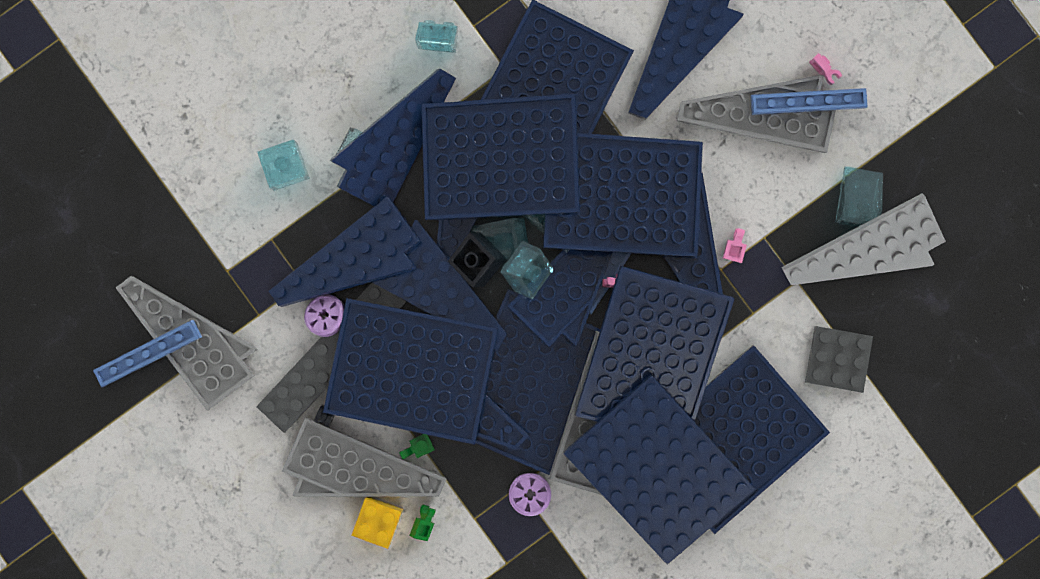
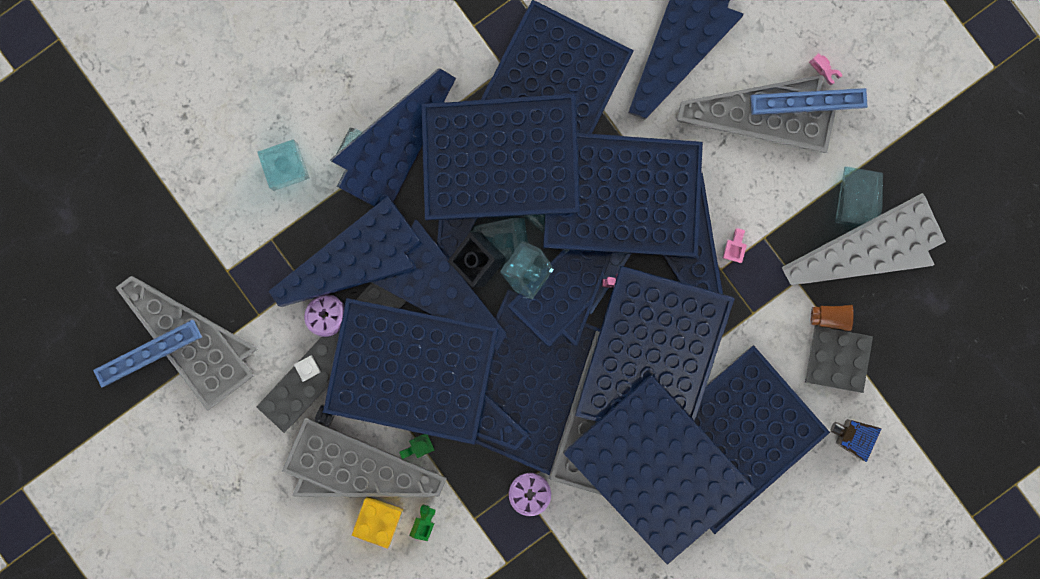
(307, 368): none -> white plate
(437, 36): clear light blue slope -> none
(833, 317): none -> dark orange plant
(856, 437): none -> torso

